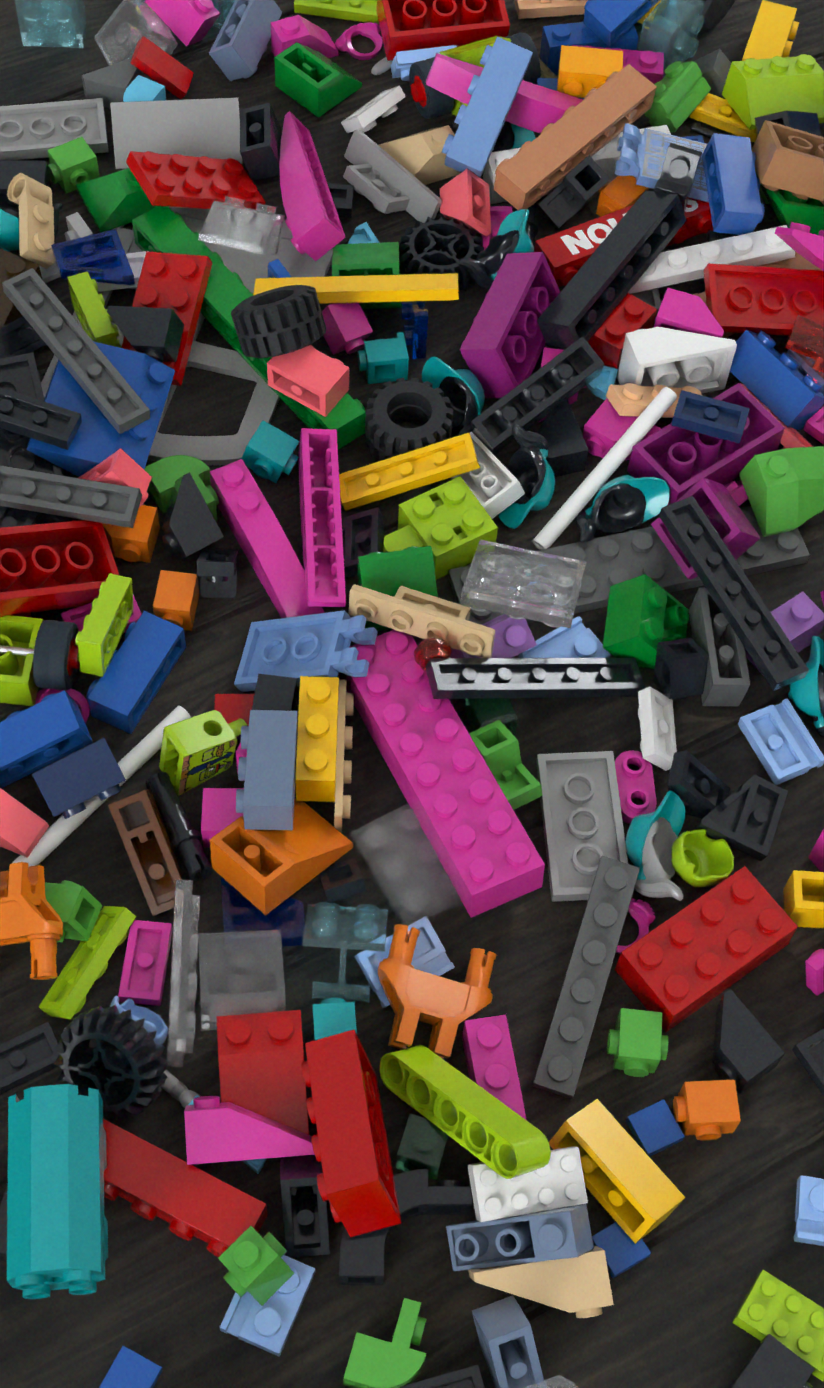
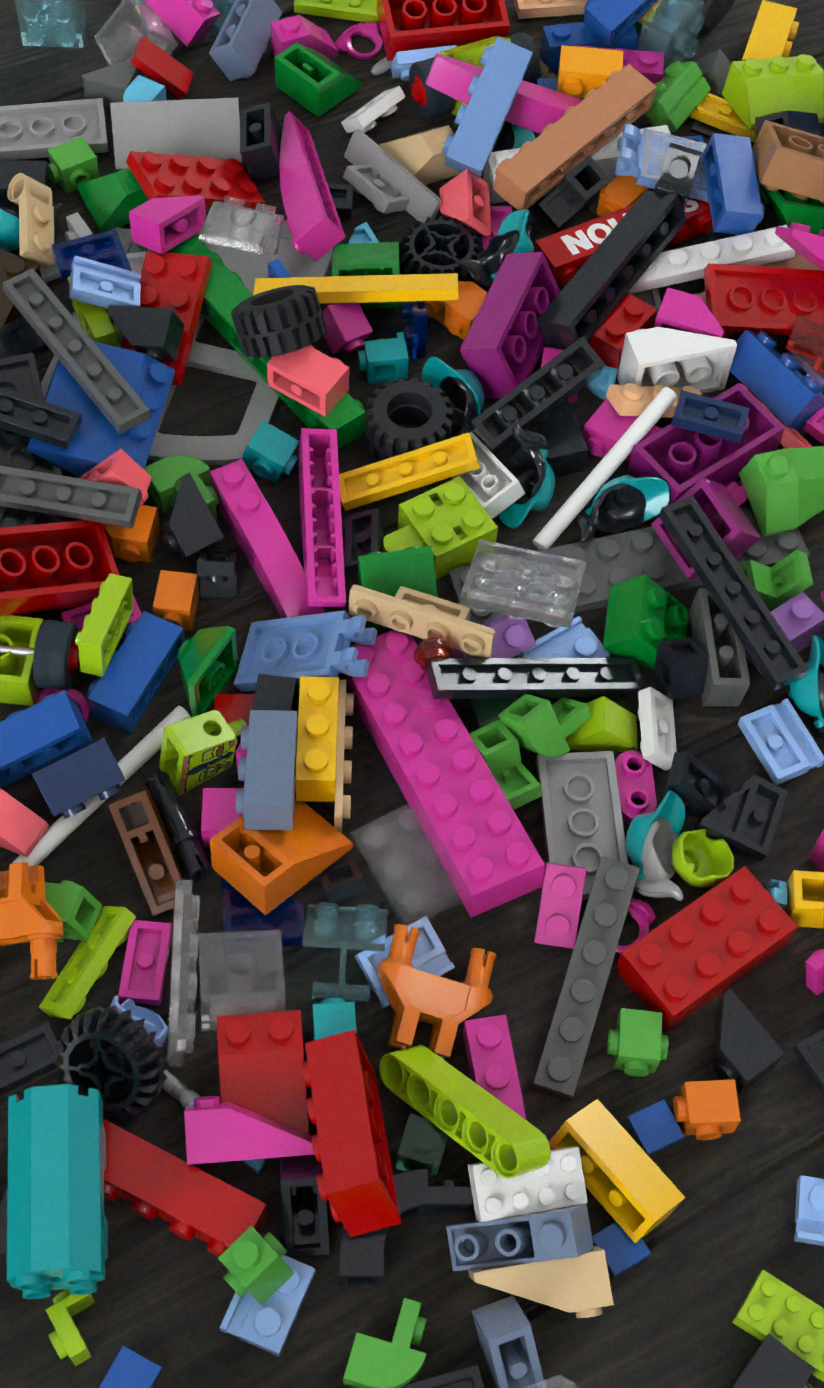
(66, 1336): none -> lime bracket
(103, 284): none -> light blue plate
(167, 221): none -> dark pink slope
(207, 665): none -> green slope
(458, 314): none -> orange slope
(542, 725): none -> bright green brick
(560, 905): none -> dark pink plate
(607, 730): none -> lime slope
(778, 891): none -> medium azure tile
(780, 581): none -> bright green brick

